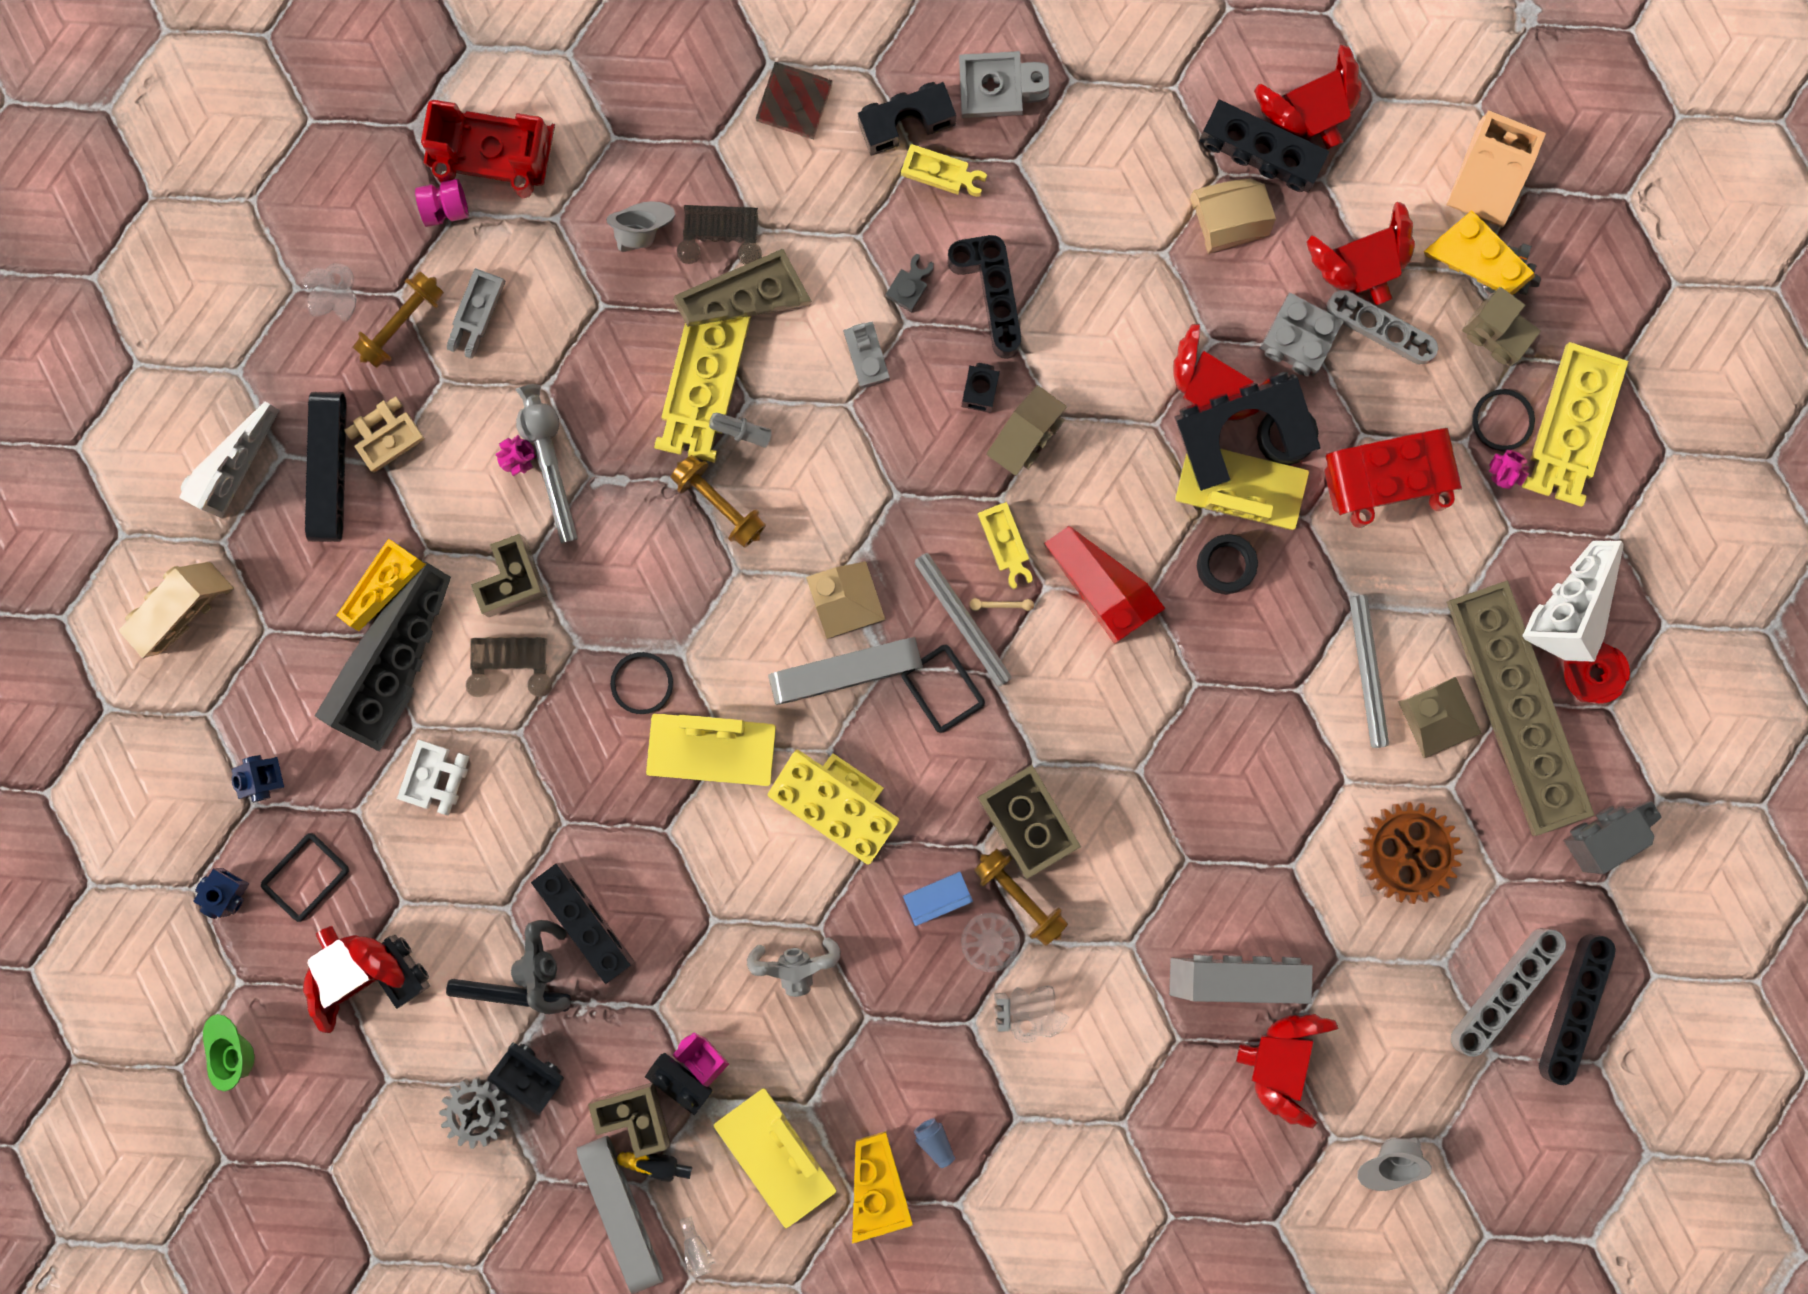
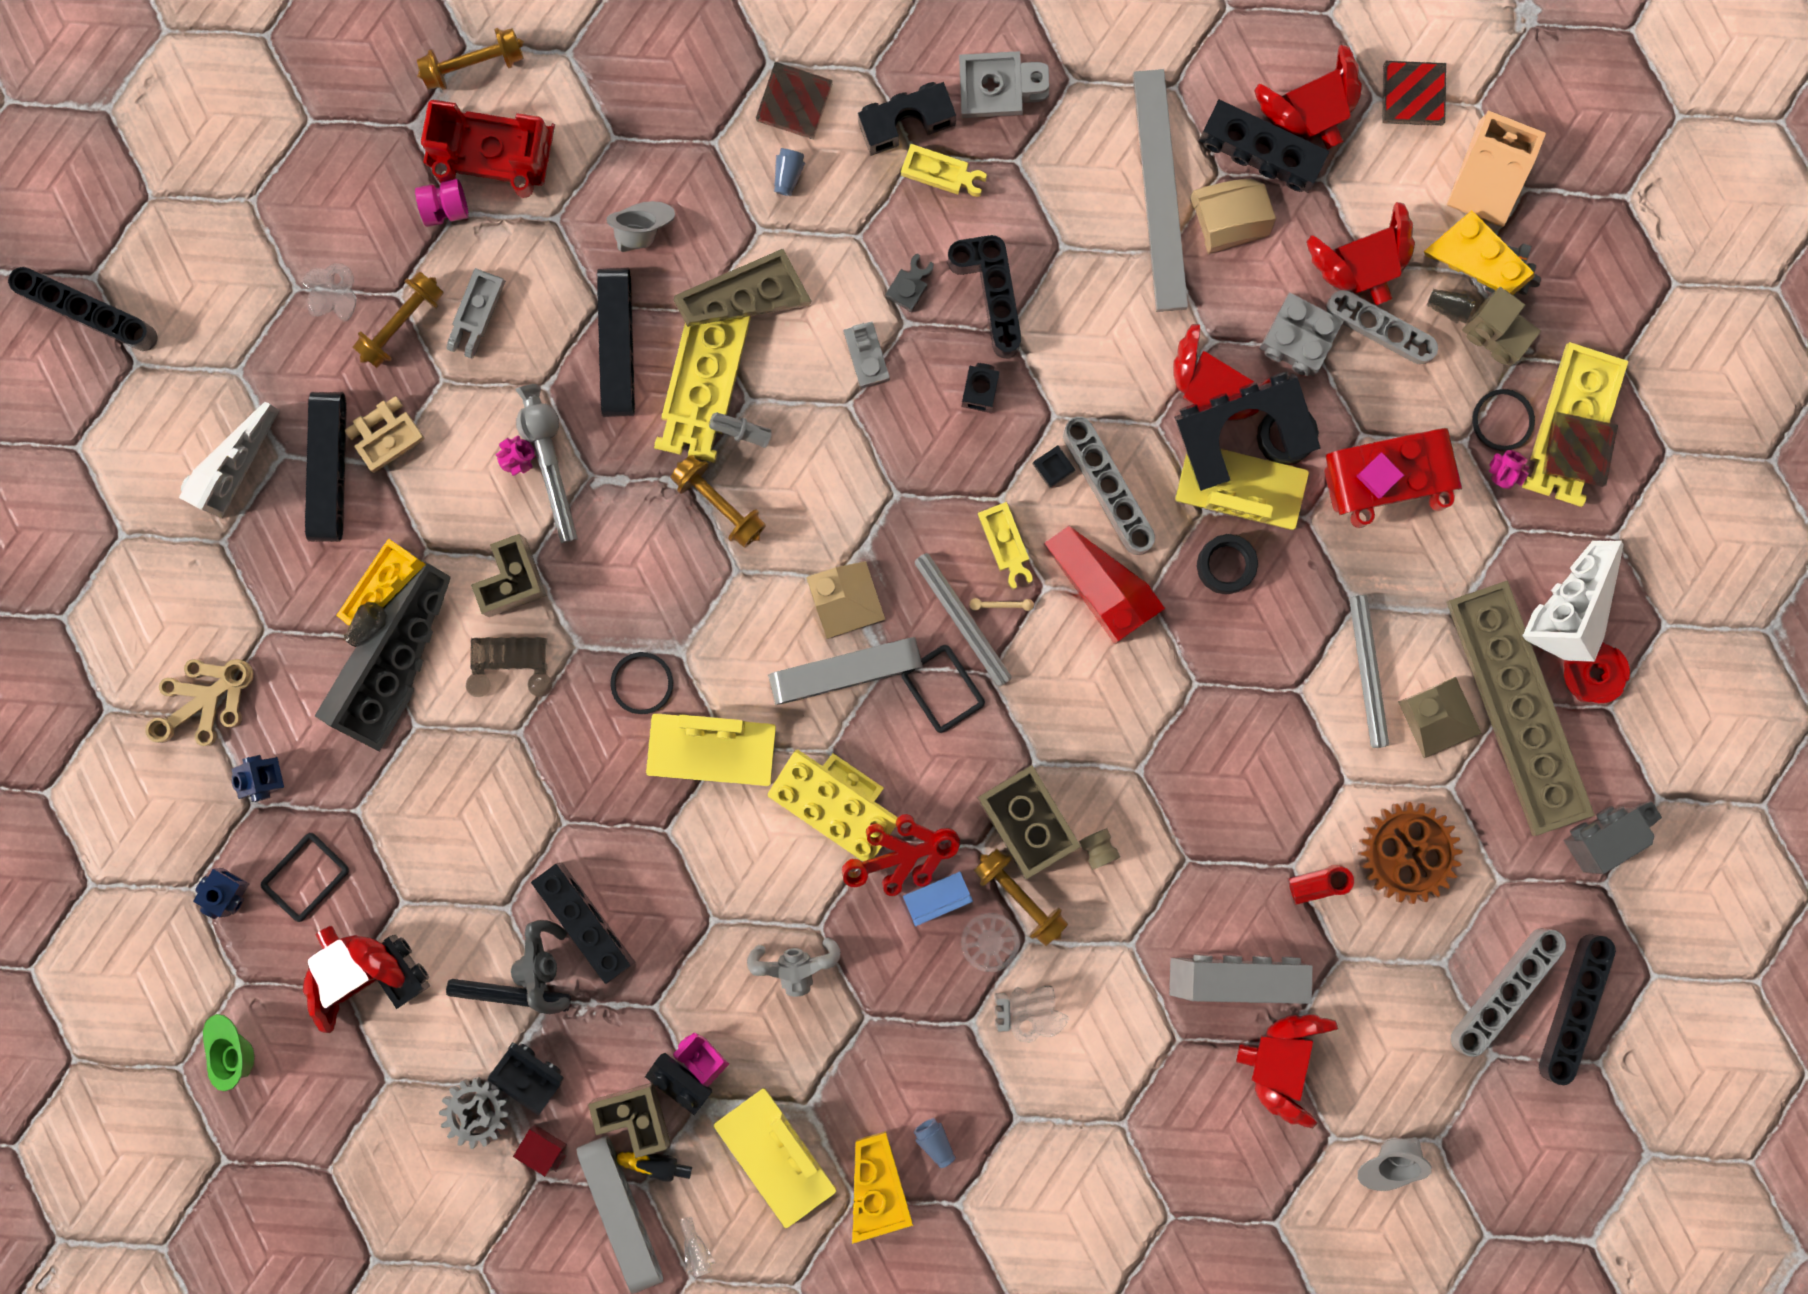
(71, 302): none -> black beam
(172, 607): tan wedge -> none
(205, 699): none -> tan plant
(365, 623): none -> clear smoke cone
(424, 774): white plate -> none
(432, 71): none -> pearl gold piece
(541, 1151): none -> dark red brick
(615, 342): none -> black beam
(718, 224): clear smoke gear -> none
(787, 171): none -> sand blue cone
(904, 855): none -> red plant
(1027, 428): dark tan brick -> none
(1053, 466): none -> black tile
(1099, 848): none -> dark tan wheel
(1108, 470): none -> light grey beam
(1160, 190): none -> light grey tile
(1317, 884): none -> red piece
(1379, 475): none -> dark pink tile
(1414, 93): none -> tile
(1451, 304): none -> clear smoke cone
(1580, 449): none -> clear smoke tile

